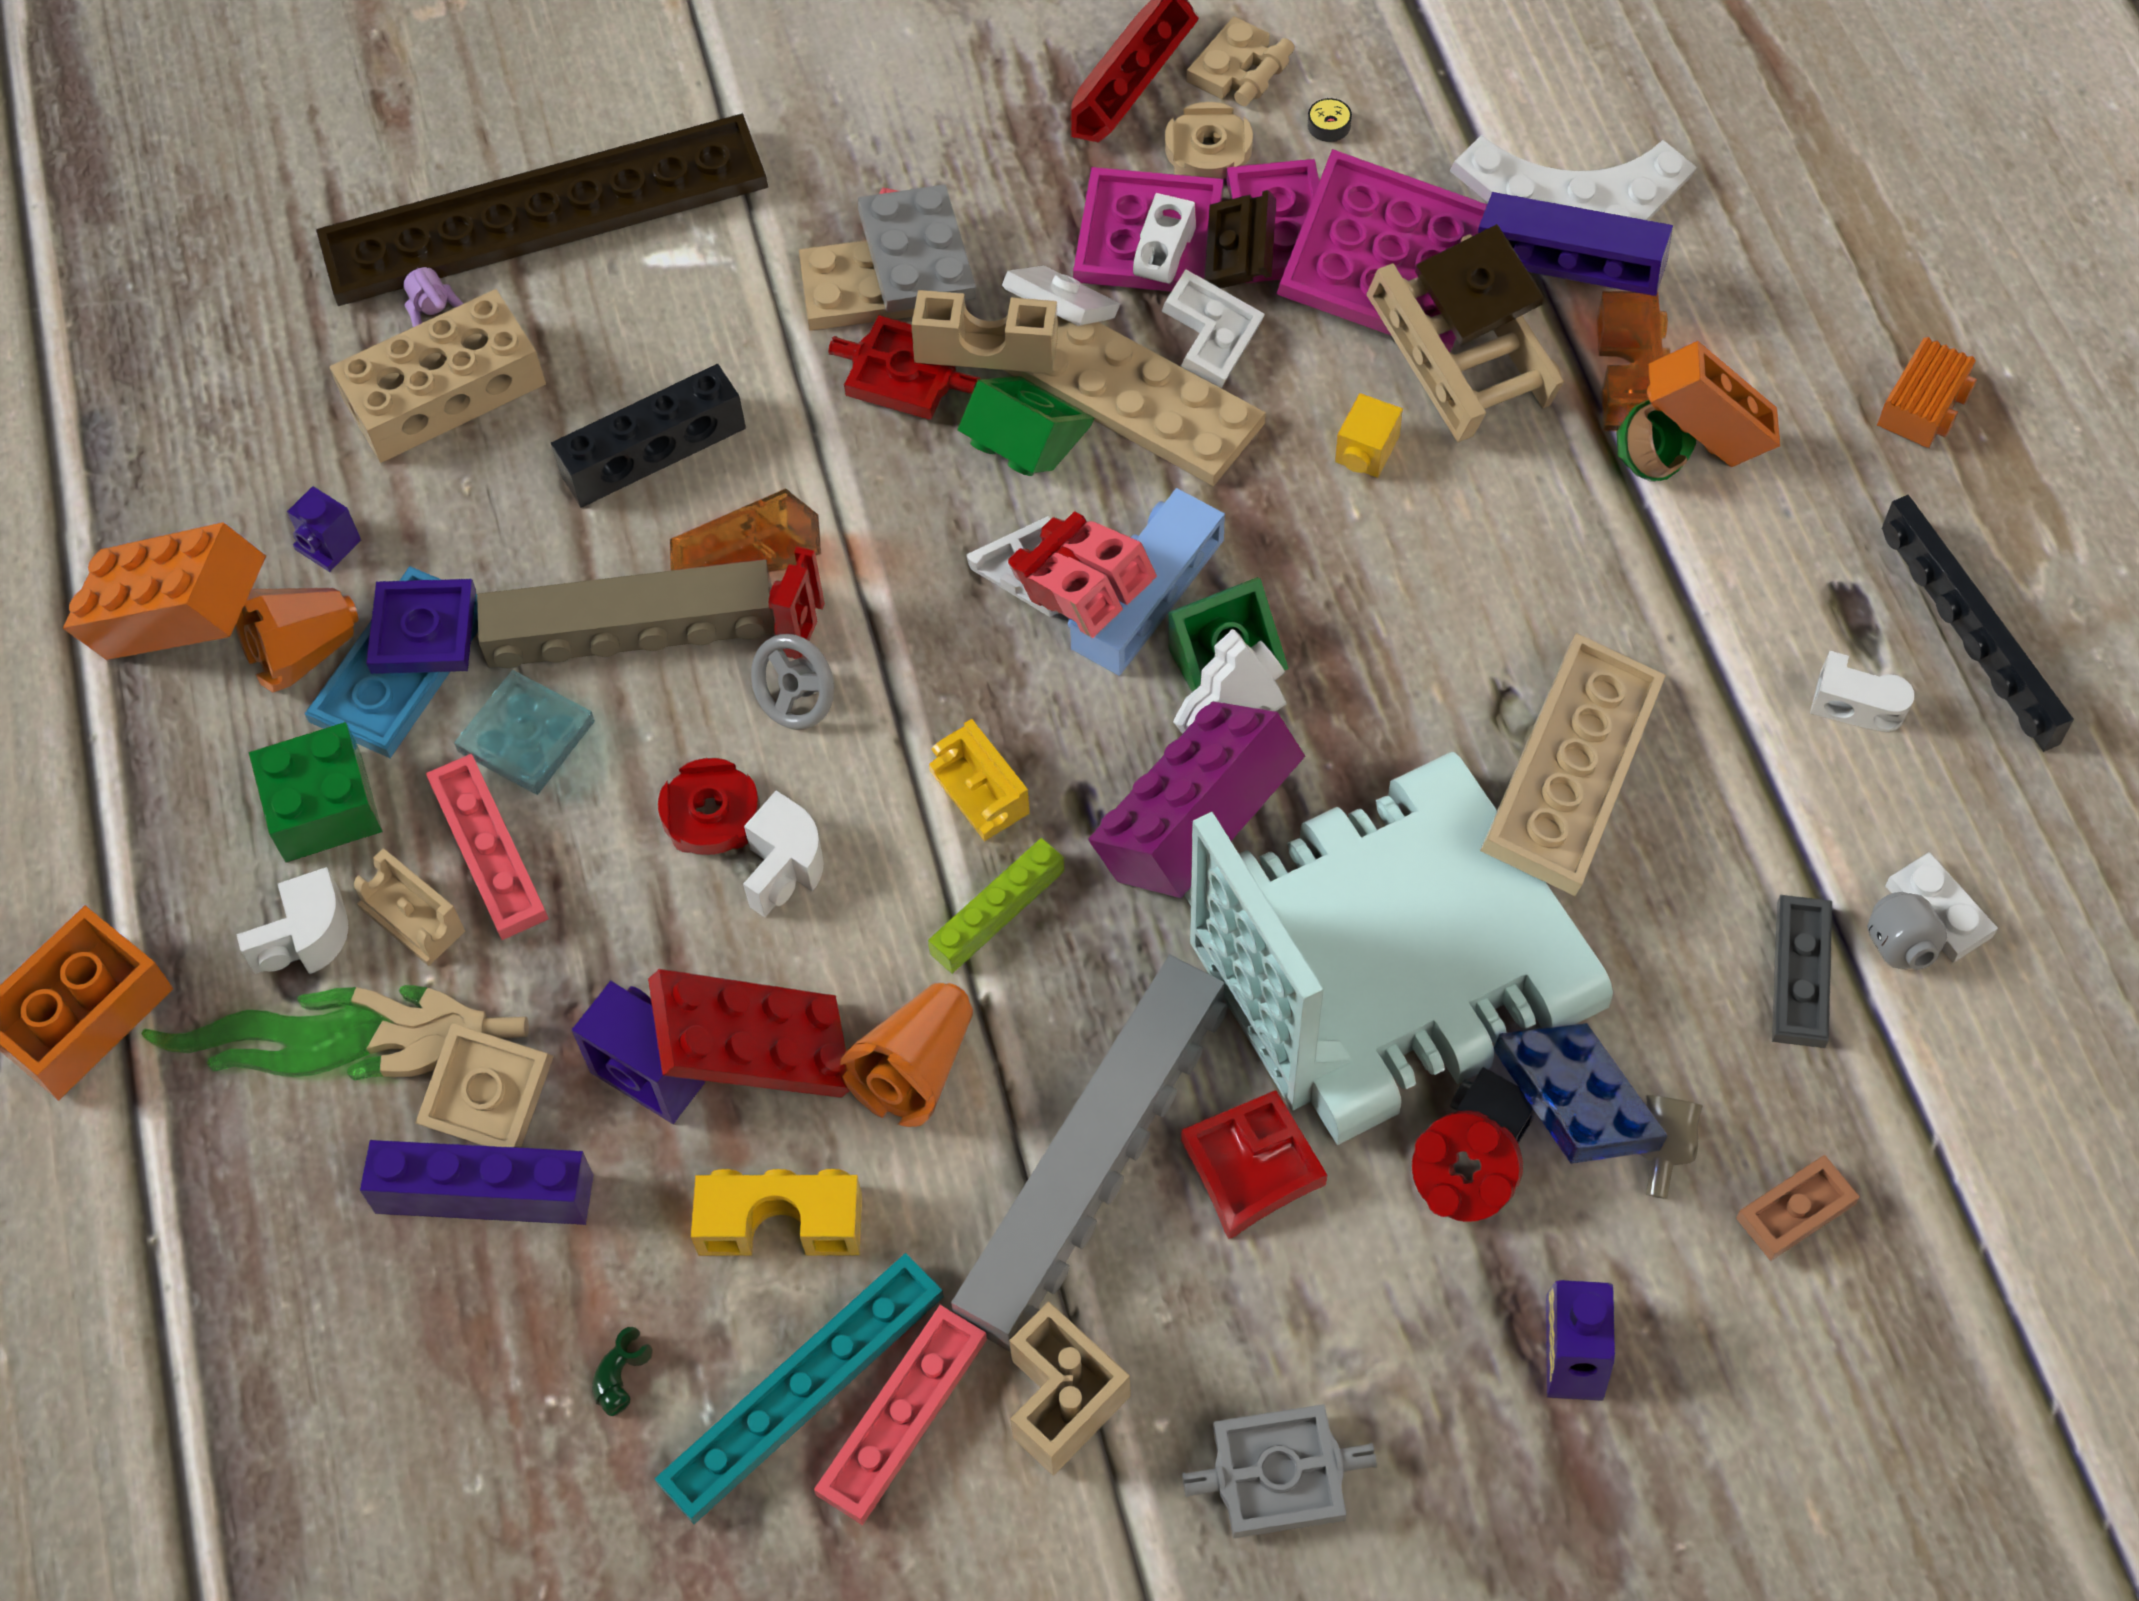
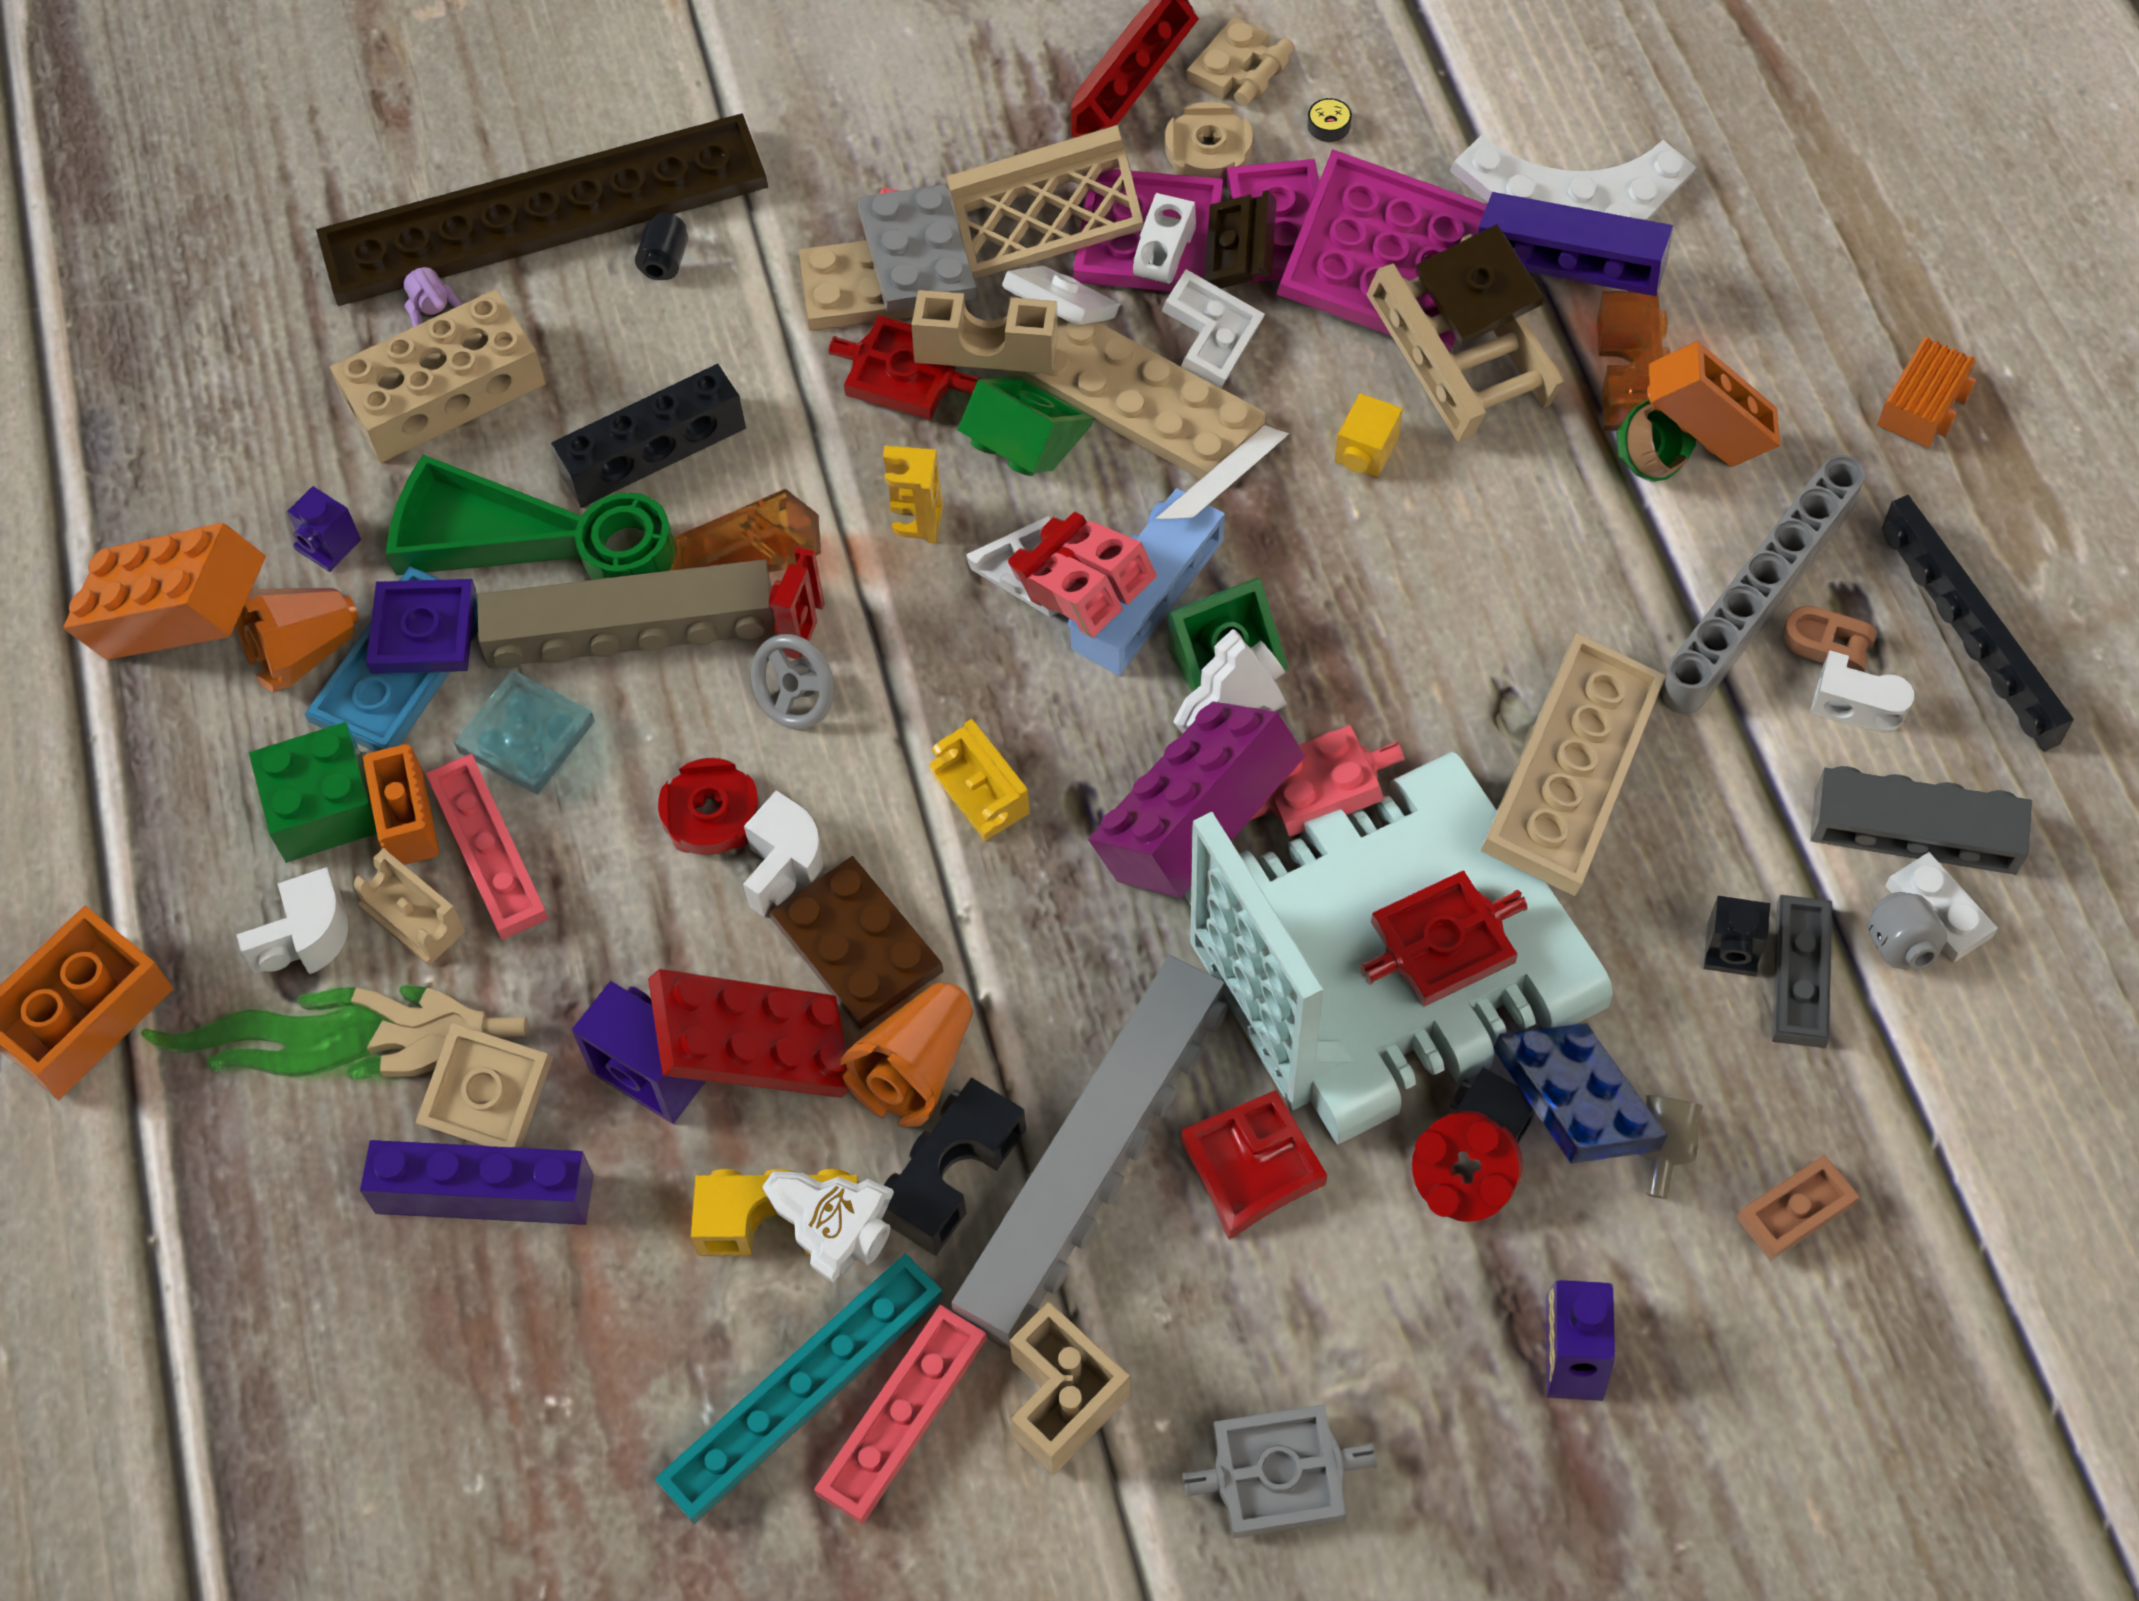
(401, 804): none -> orange brick
(467, 521): none -> green piece
(607, 1381): dark green arm -> none
(662, 247): none -> black brick
(832, 1218): none -> white rock
(856, 942): none -> reddish brown plate
(914, 490): none -> yellow hinge
(972, 1126): none -> black arch
(996, 905): lime piece -> none
(1039, 174): none -> tan fence
(1224, 474): none -> white sticker
(1330, 778): none -> coral plate
(1444, 938): none -> red plate
(1736, 935): none -> black brick
(1805, 532): none -> light grey beam
(1812, 630): none -> nougat plate
(1917, 818): none -> dark grey brick

